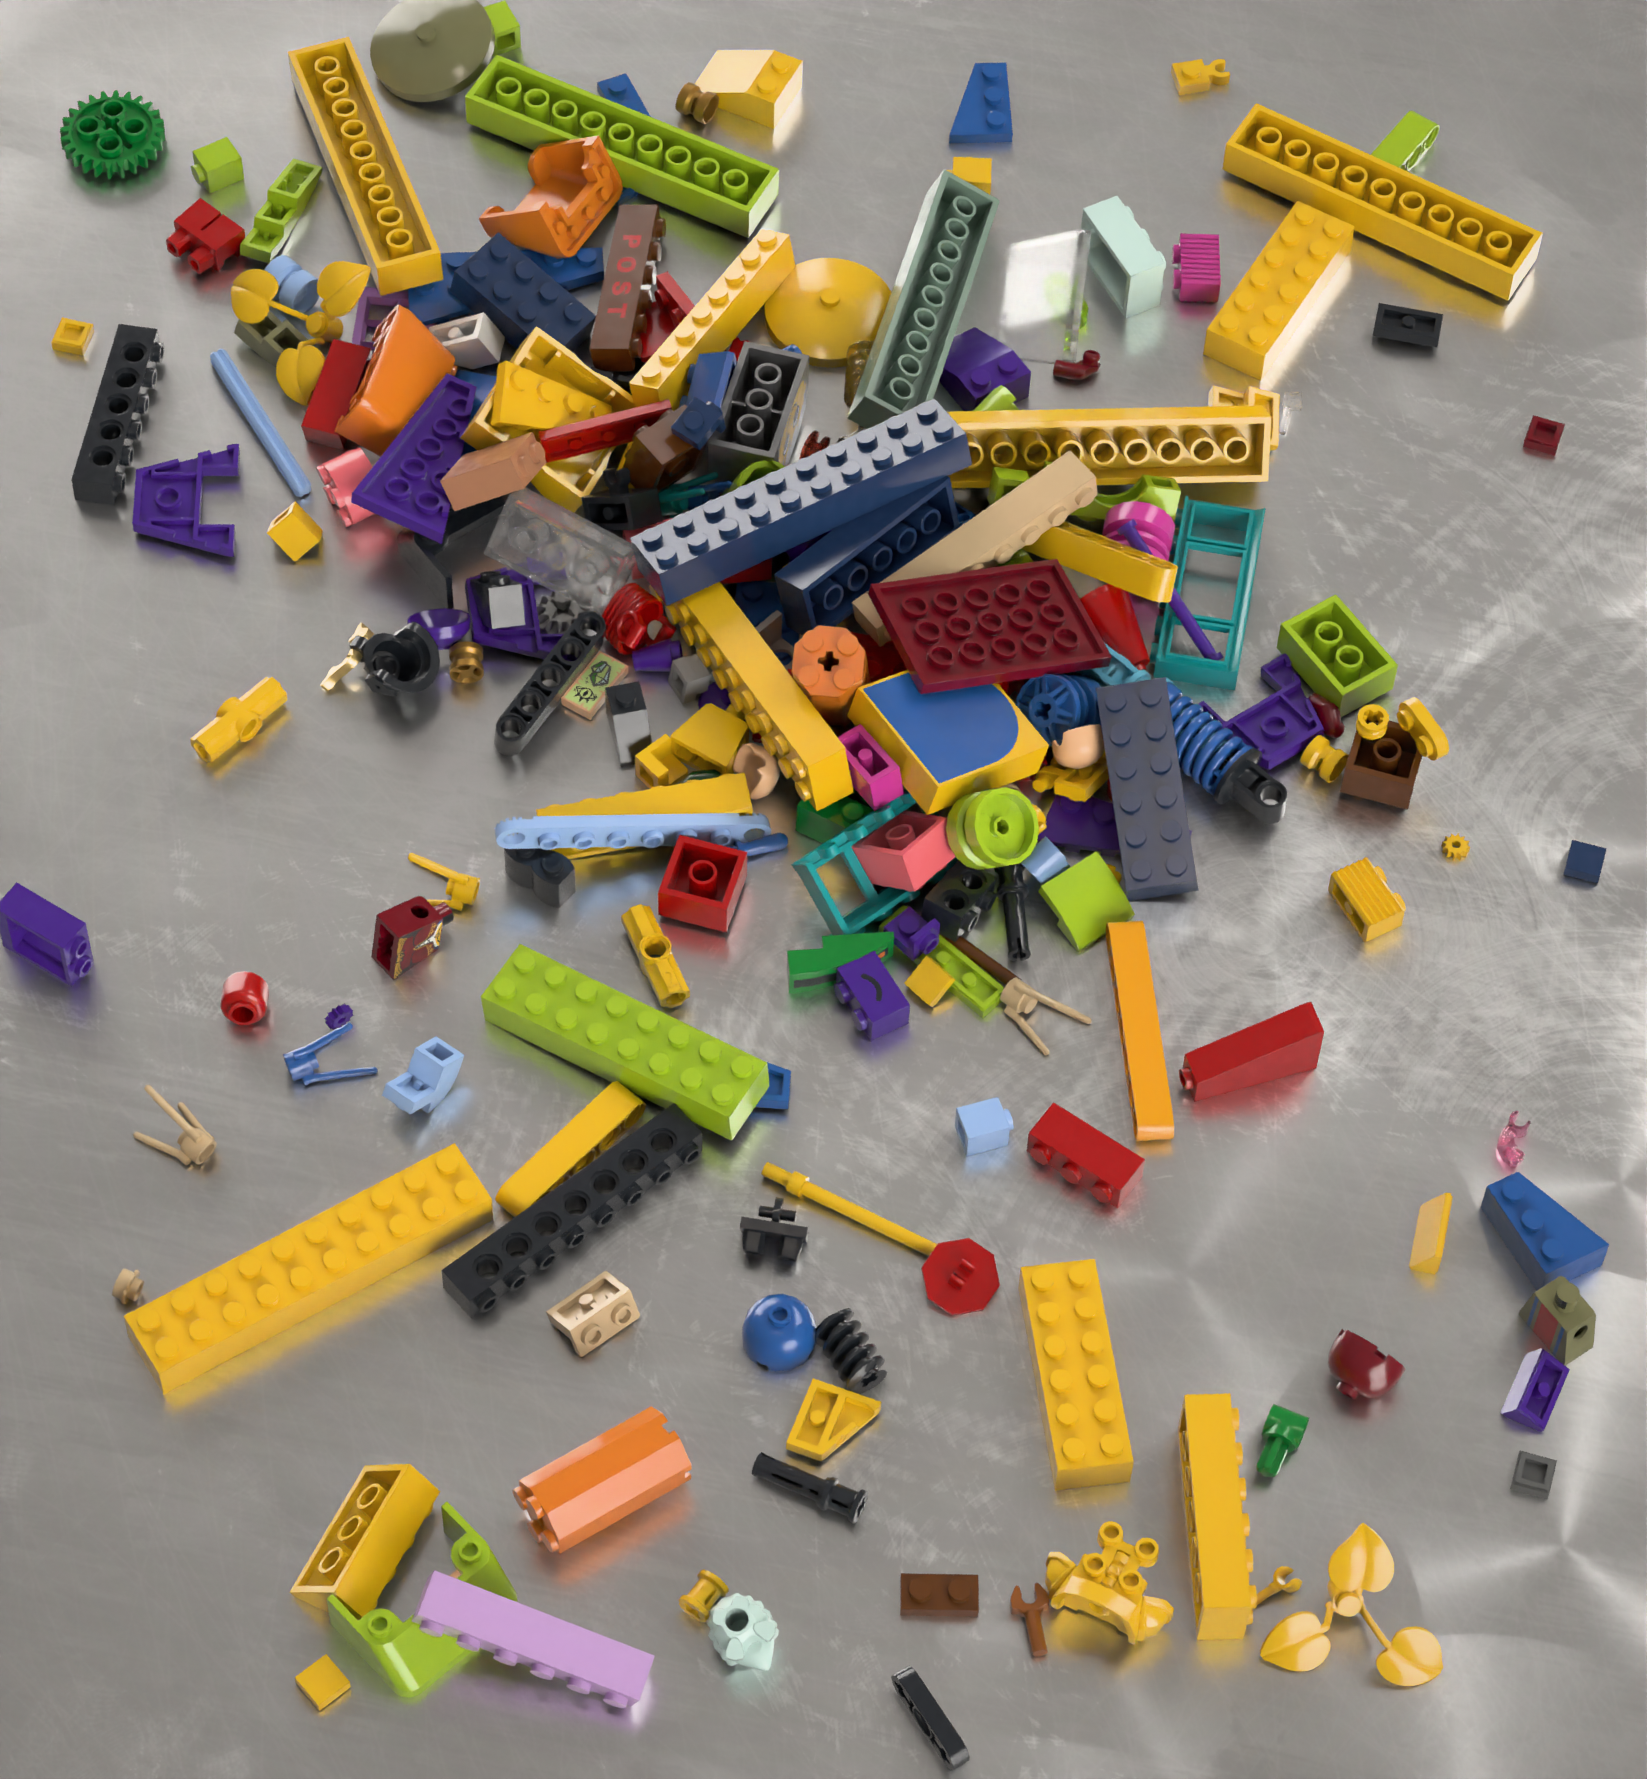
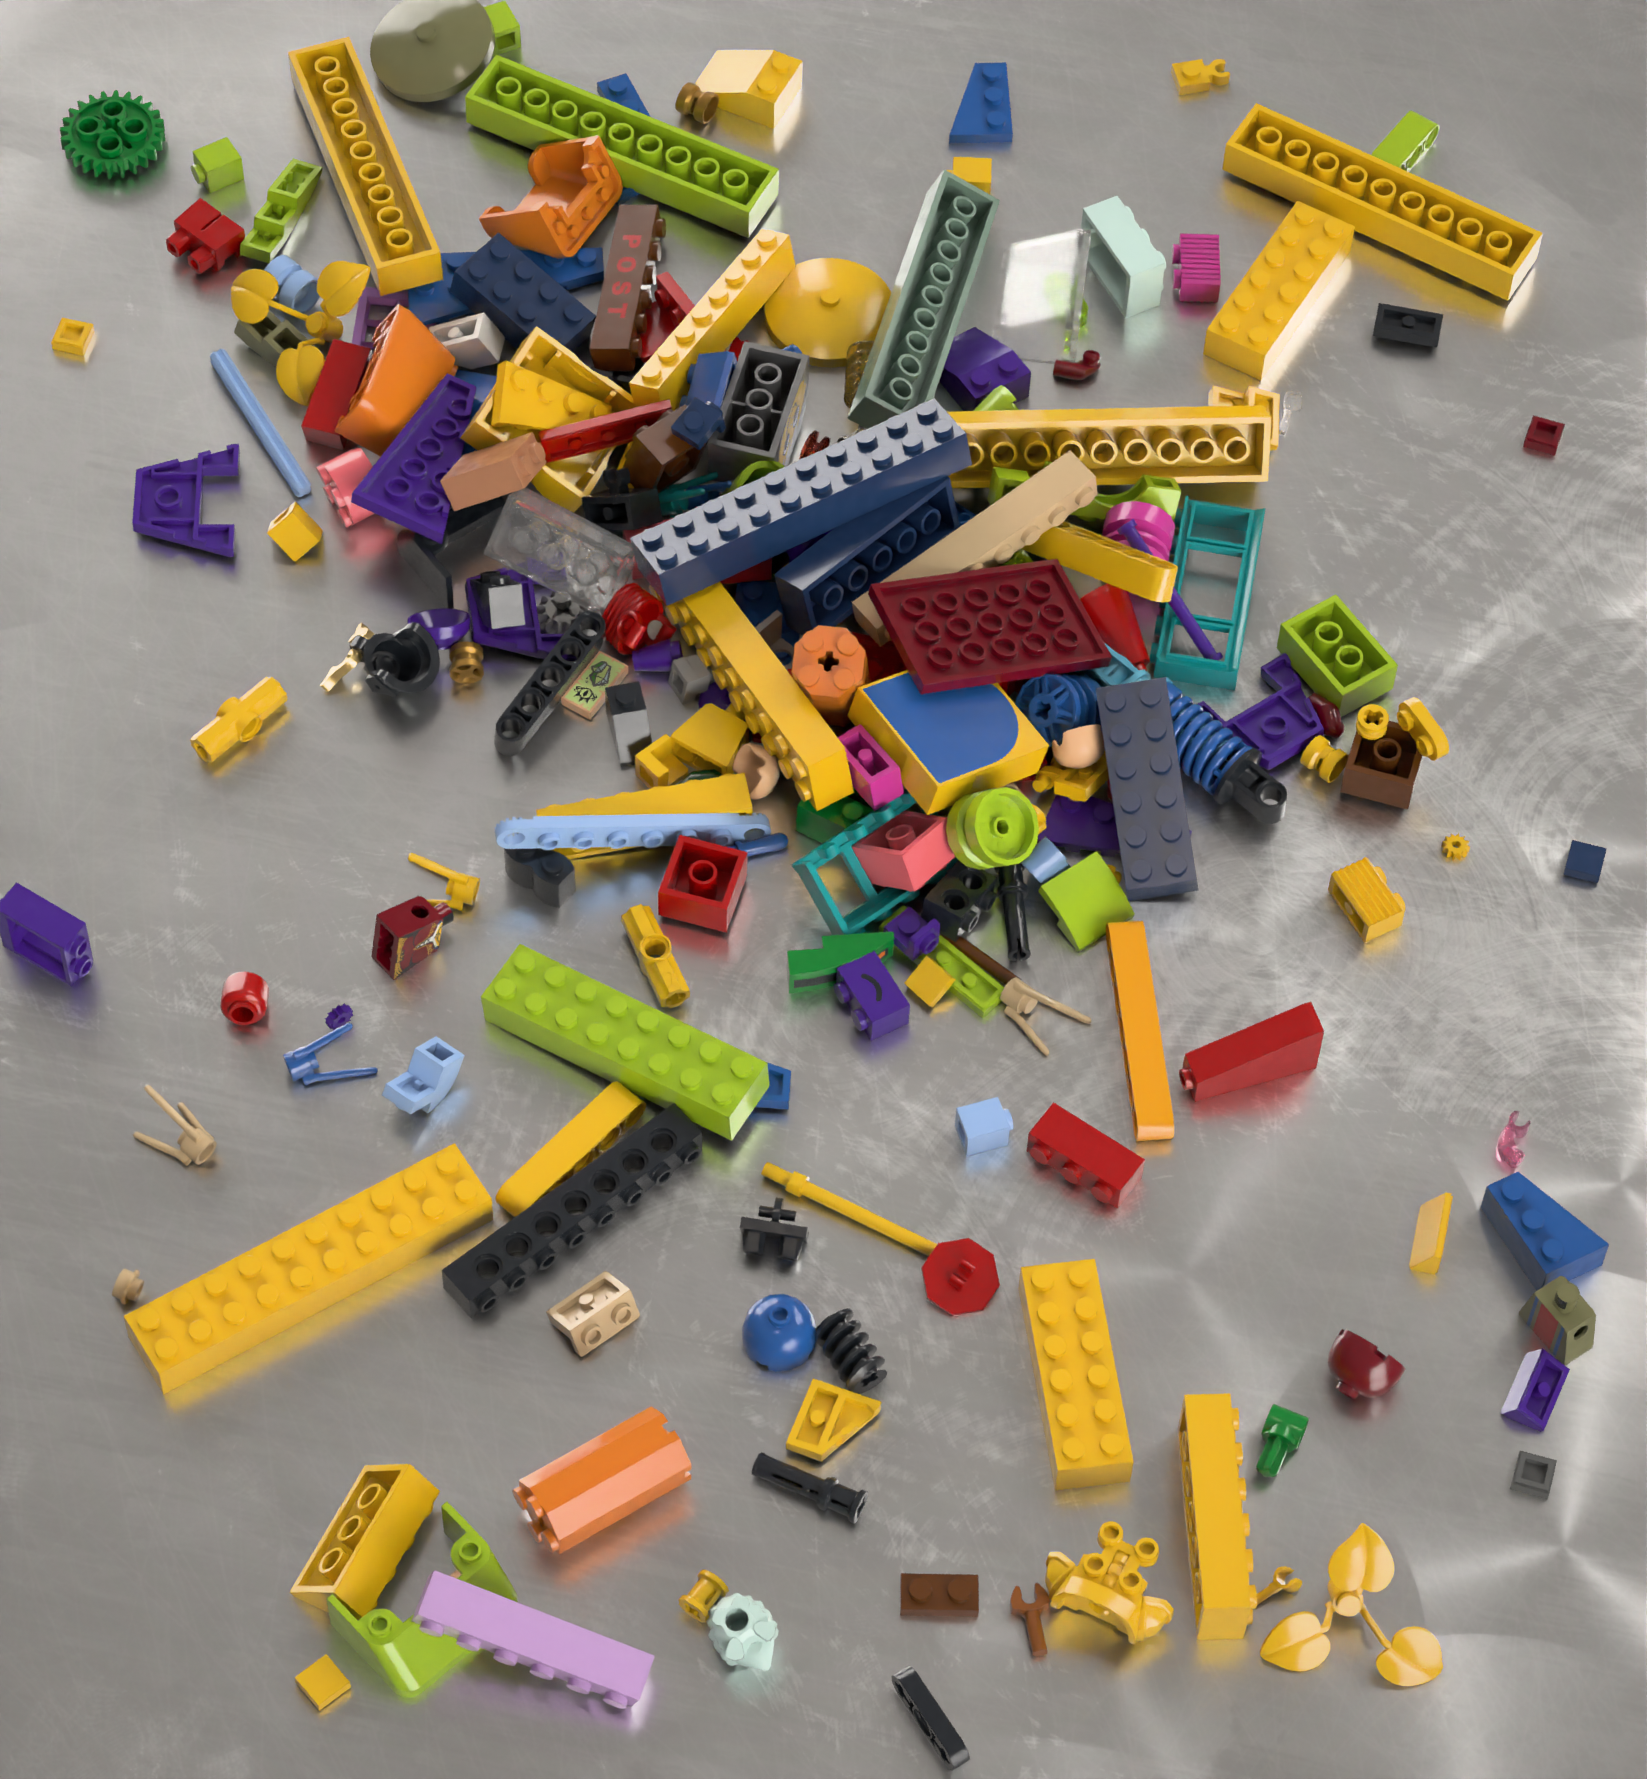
(117, 415): black brick -> none

